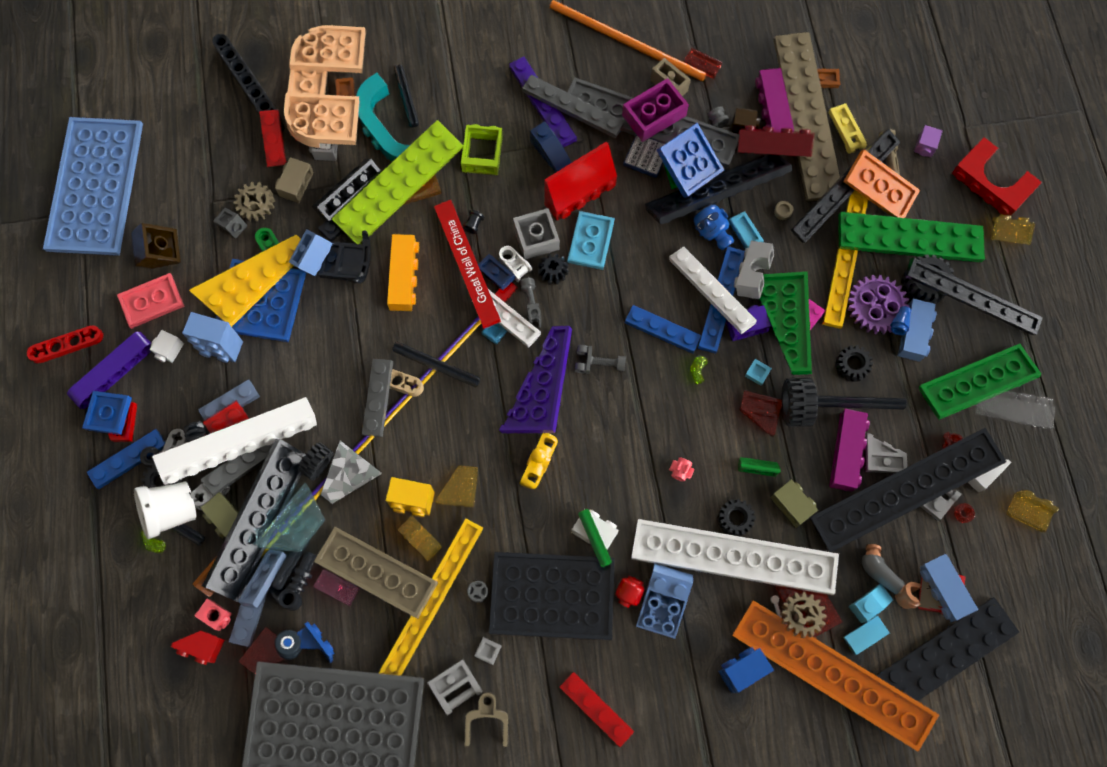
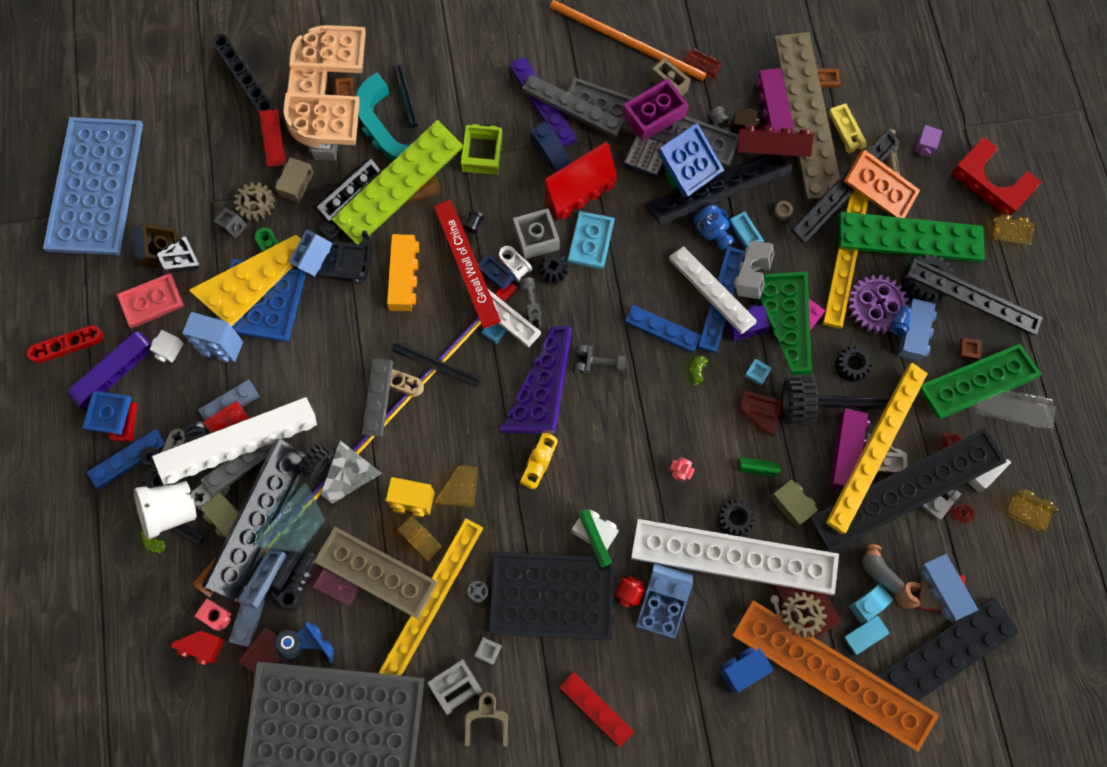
(177, 258): none -> wing
(876, 449): none -> yellow plate
(970, 349): none -> copper plate

